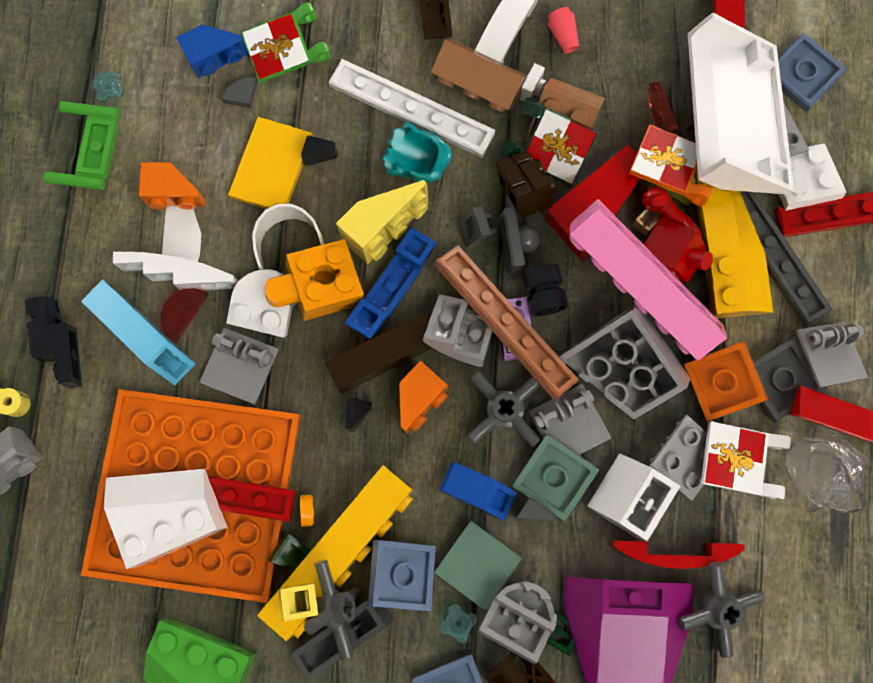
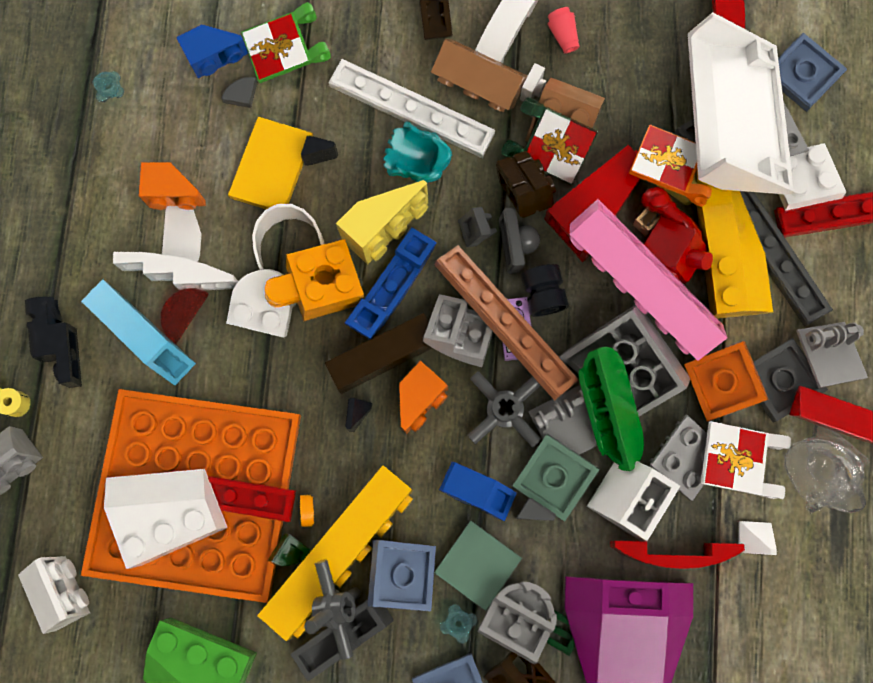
(54, 592): none -> white slope
(95, 149): bright green plate -> none
(238, 365): light grey hinge -> none
(298, 602): light yellow leg -> none
(612, 407): none -> green brick
(660, 108): clear red tile -> none
(721, 609): dark grey bar -> none
(757, 537): none -> white slope

